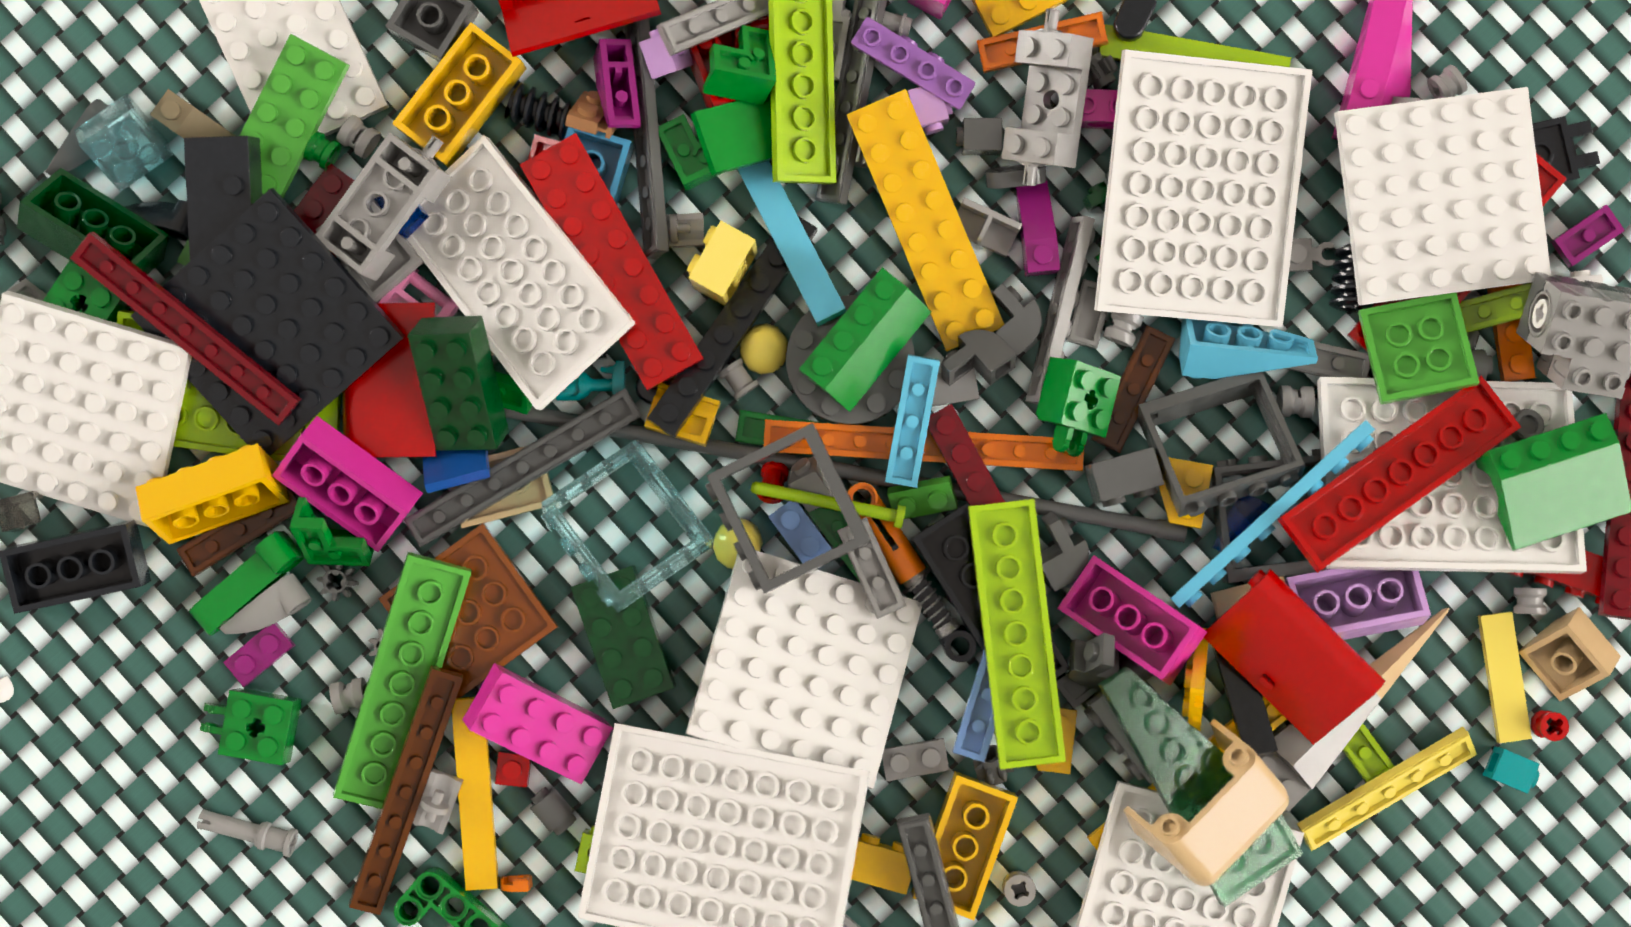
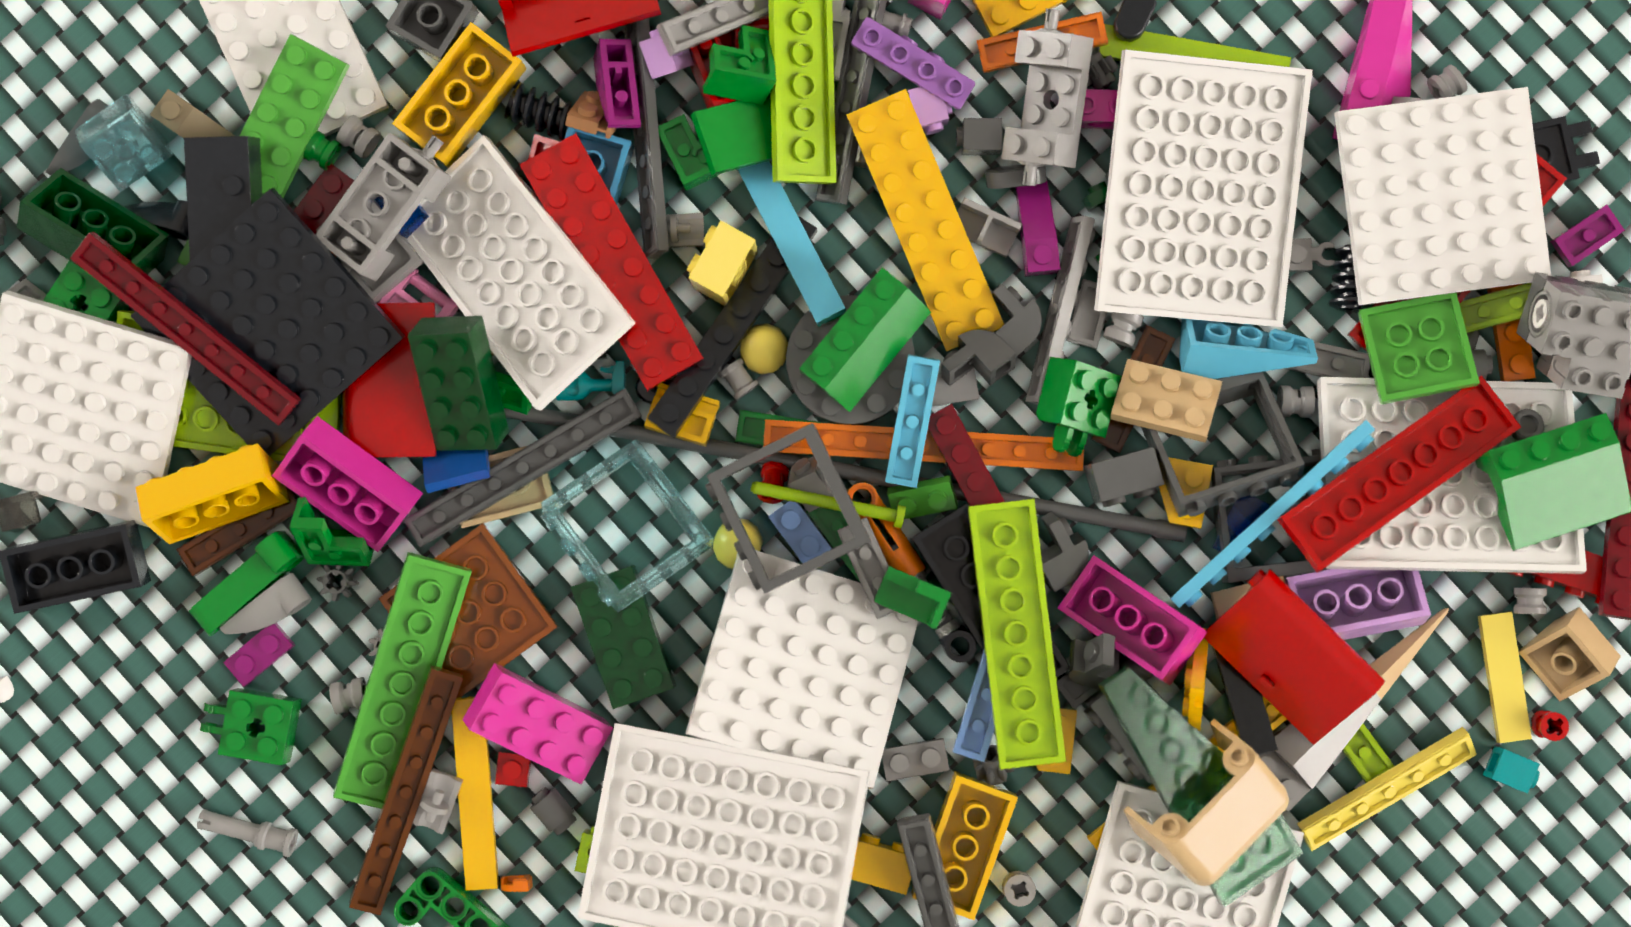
(912, 597): none -> green panel
(1166, 400): none -> tan plate

